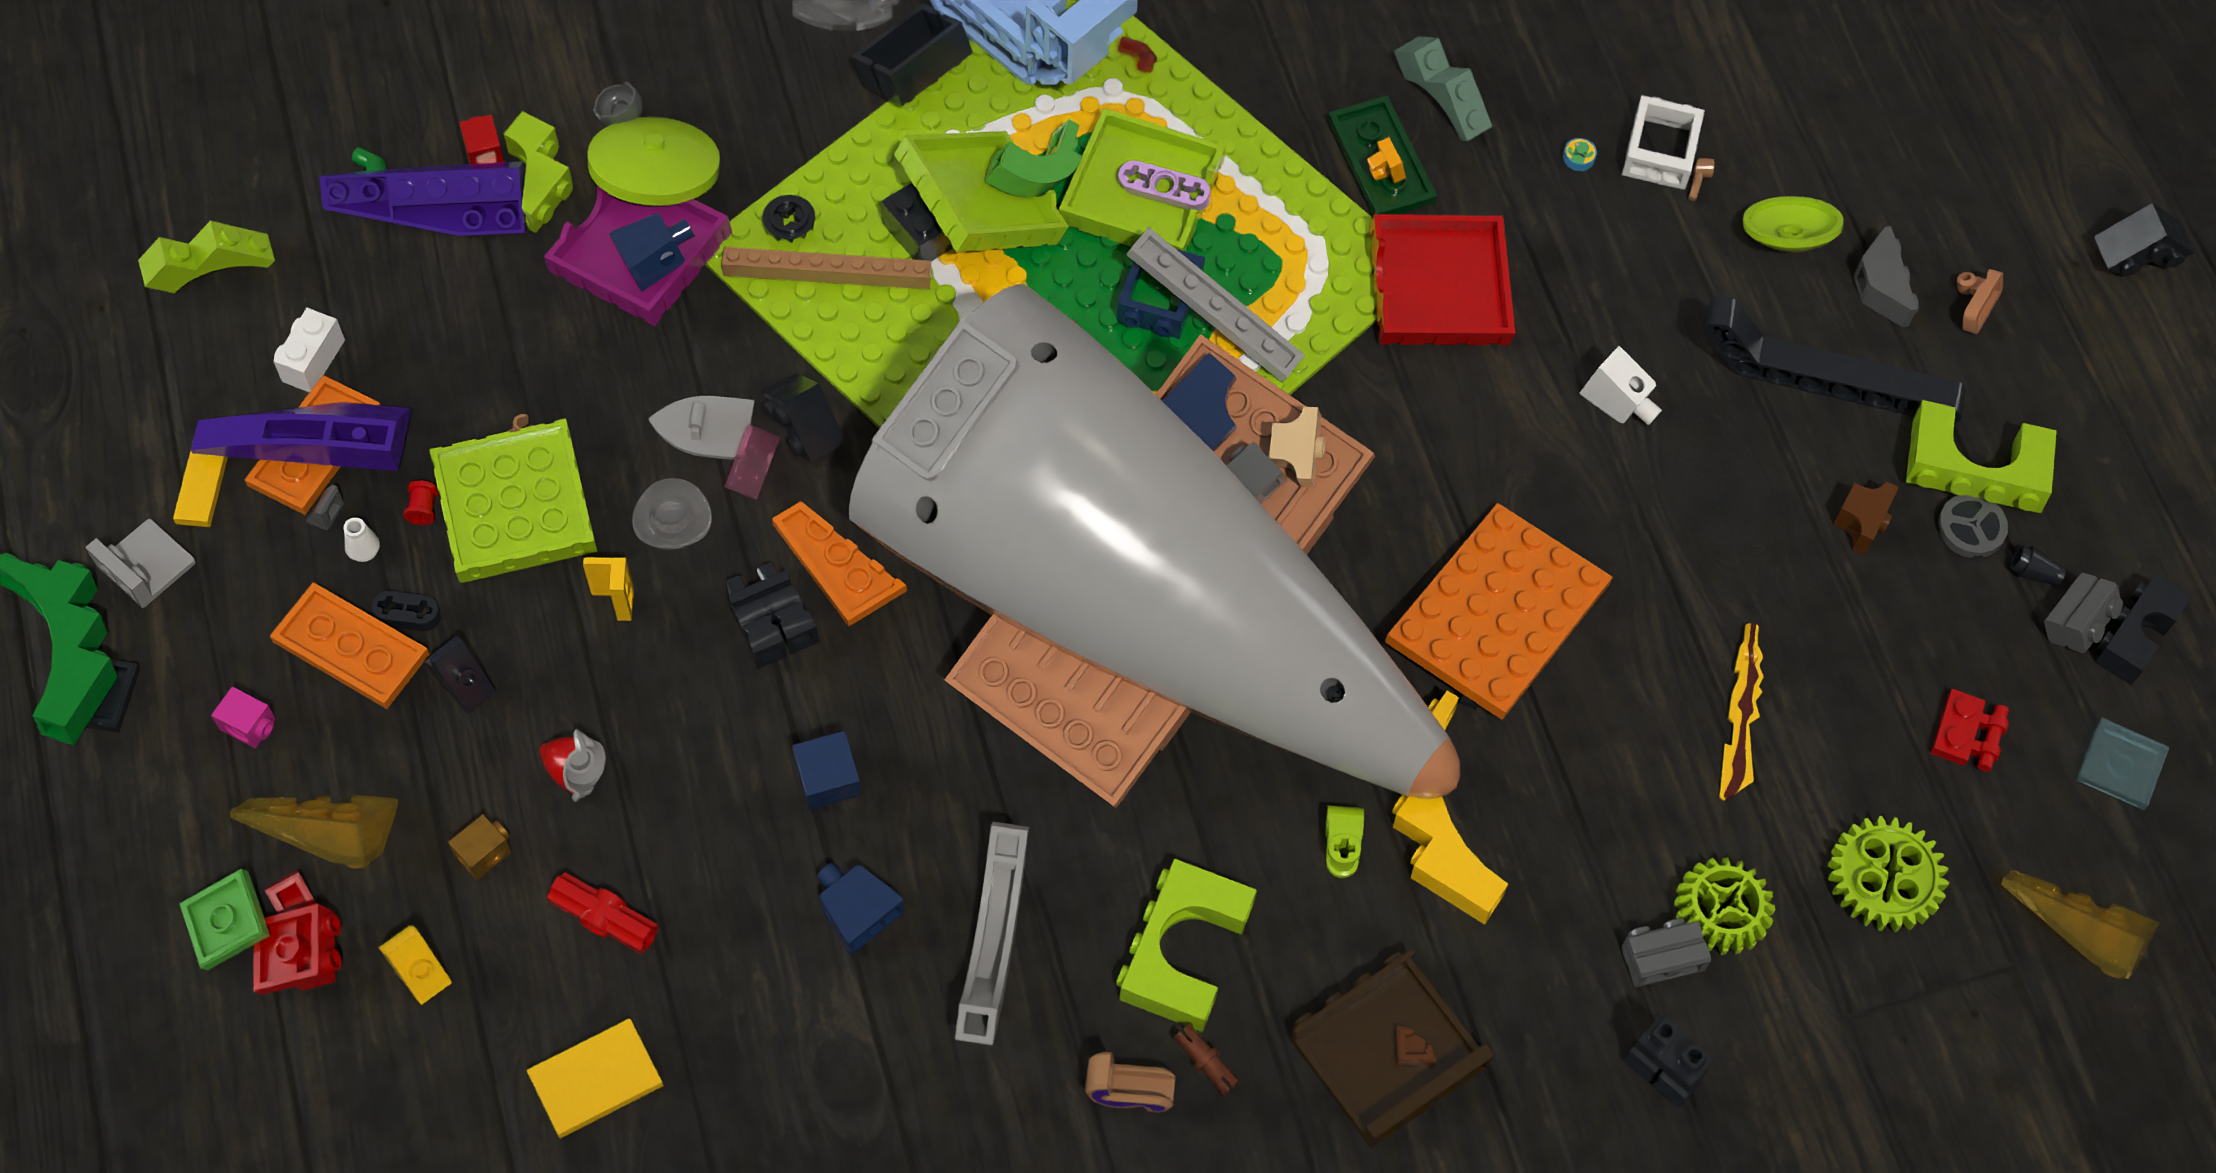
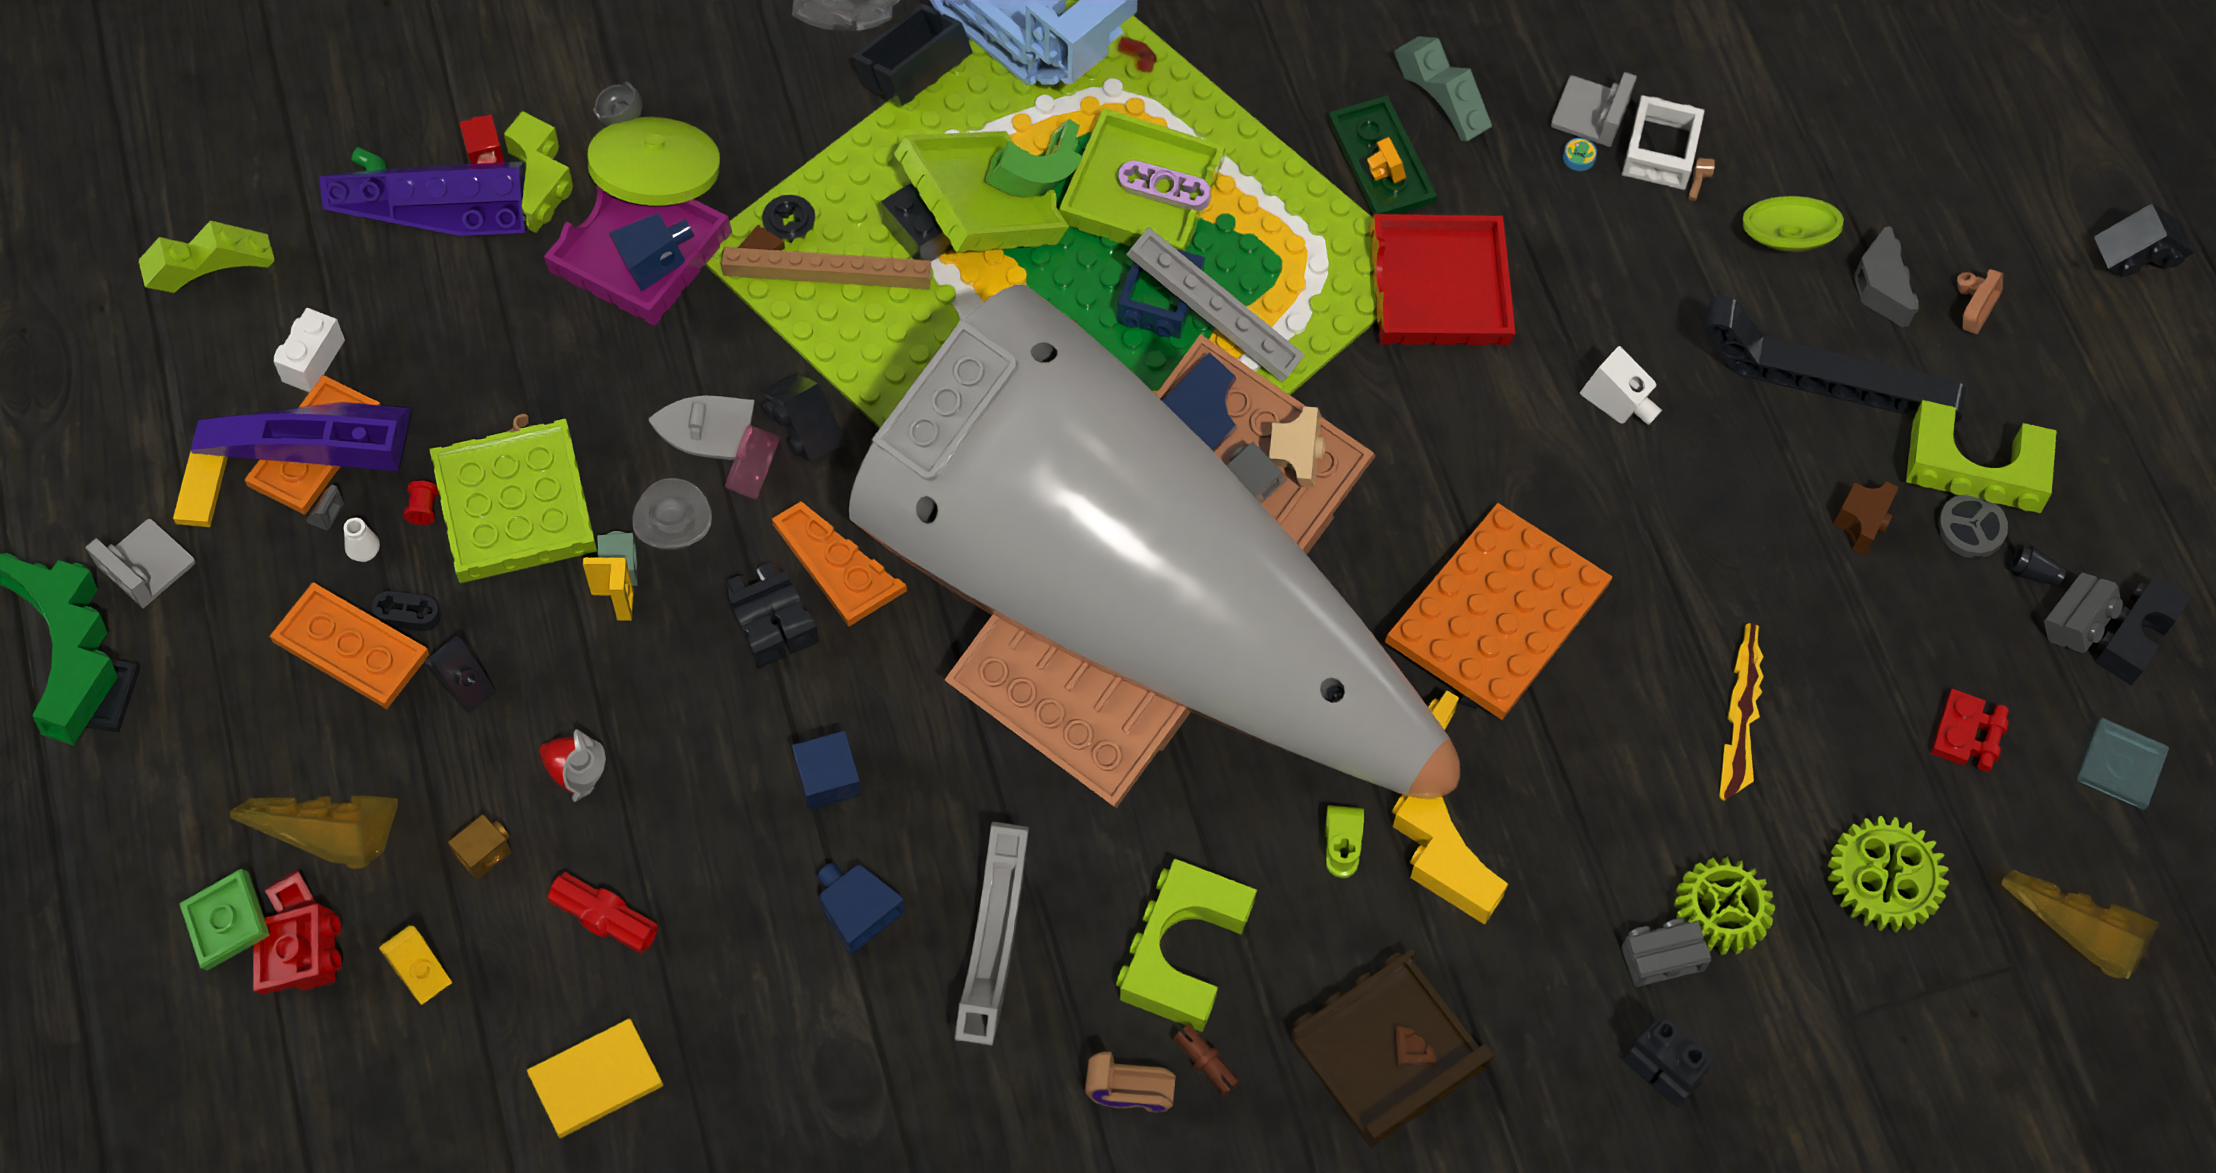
(244, 717): dark pink brick -> none
(620, 545): none -> sand green brick
(762, 239): none -> reddish brown tile
(1593, 109): none -> light grey bracket

